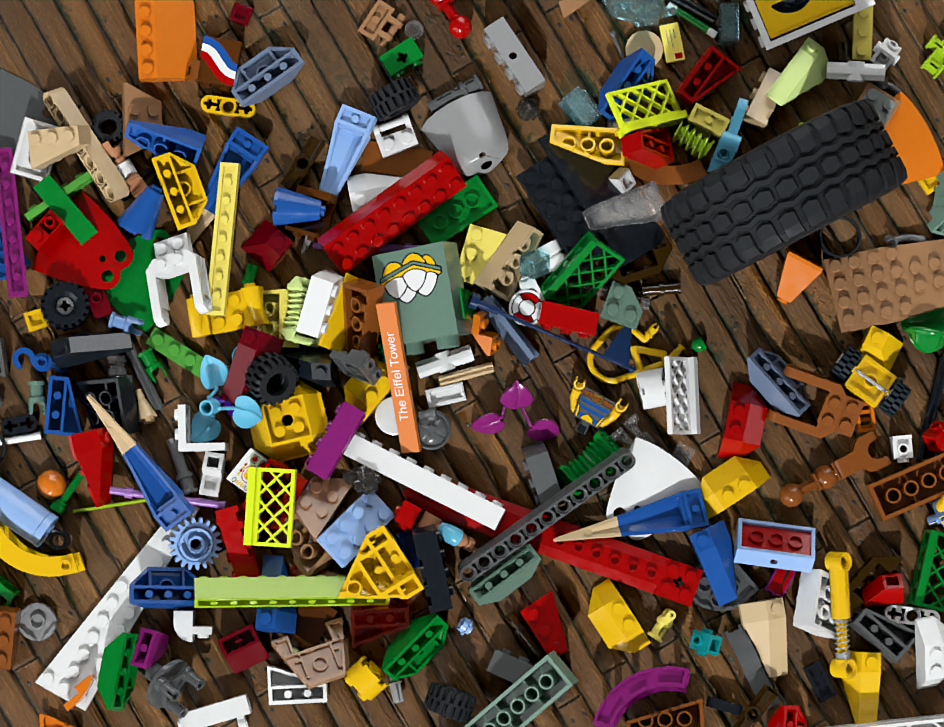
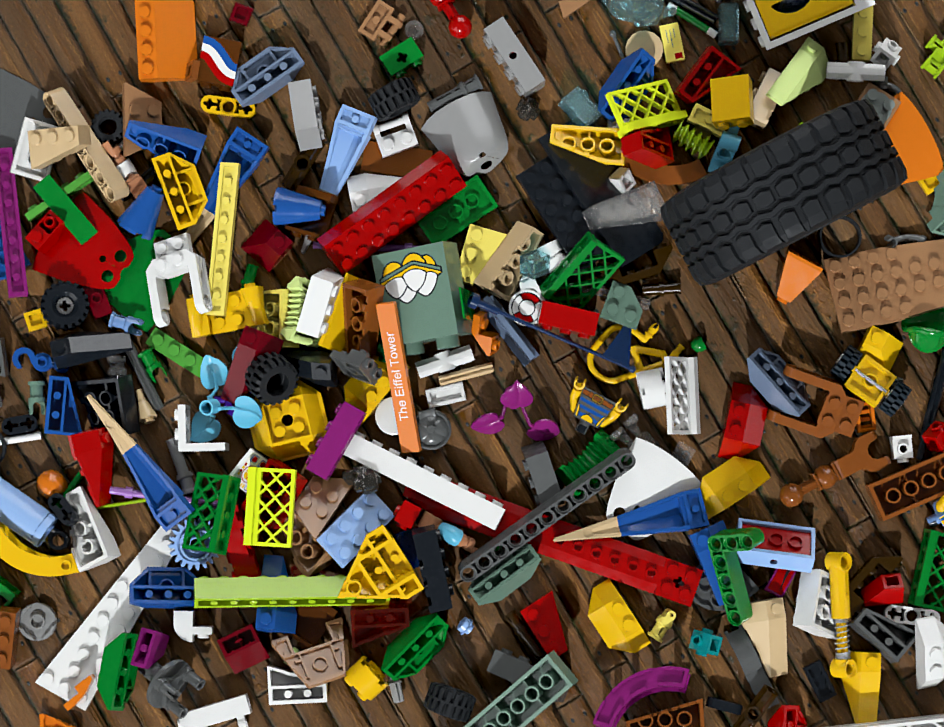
(66, 507): none -> black beam
(91, 537): none -> white wedge
(213, 474): white brick -> none
(223, 514): none -> green fence
(306, 114): none -> light grey brick
(723, 552): none -> green beam
(732, 101): none -> yellow brick

